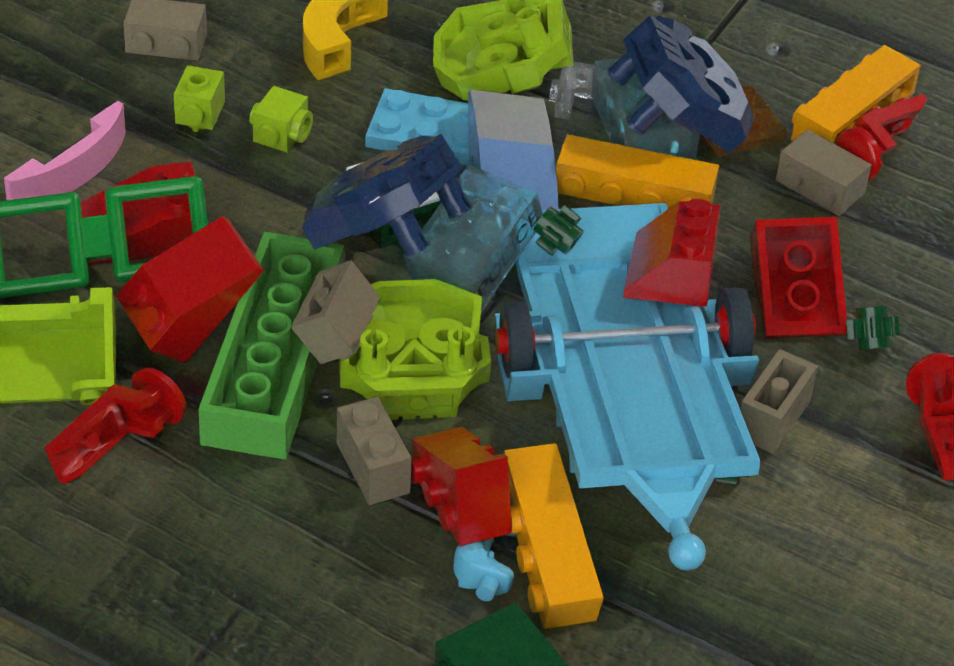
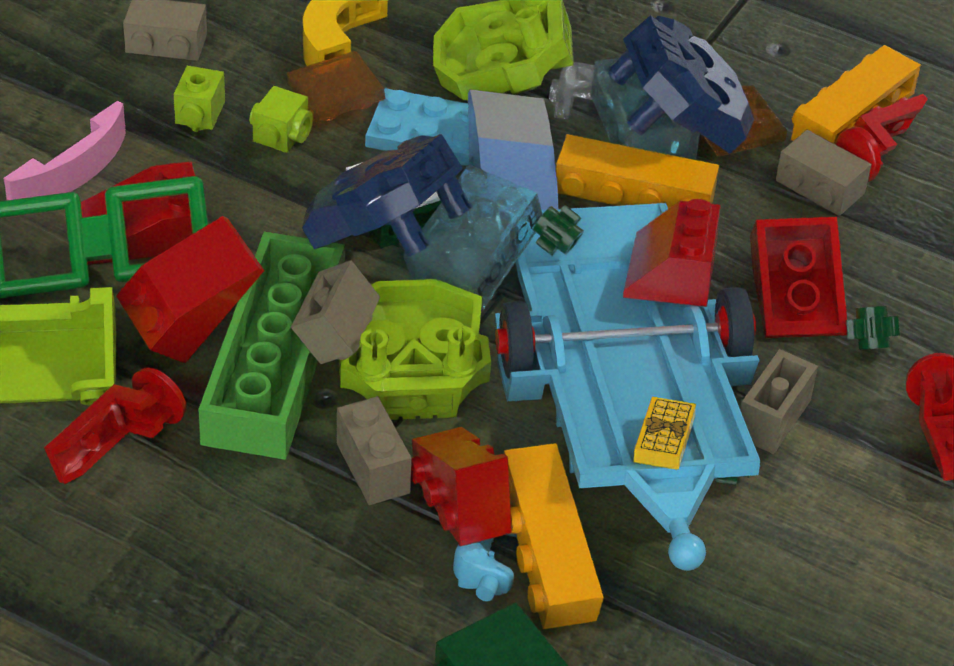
(336, 86): none -> clear orange tile
(664, 433): none -> yellow tile

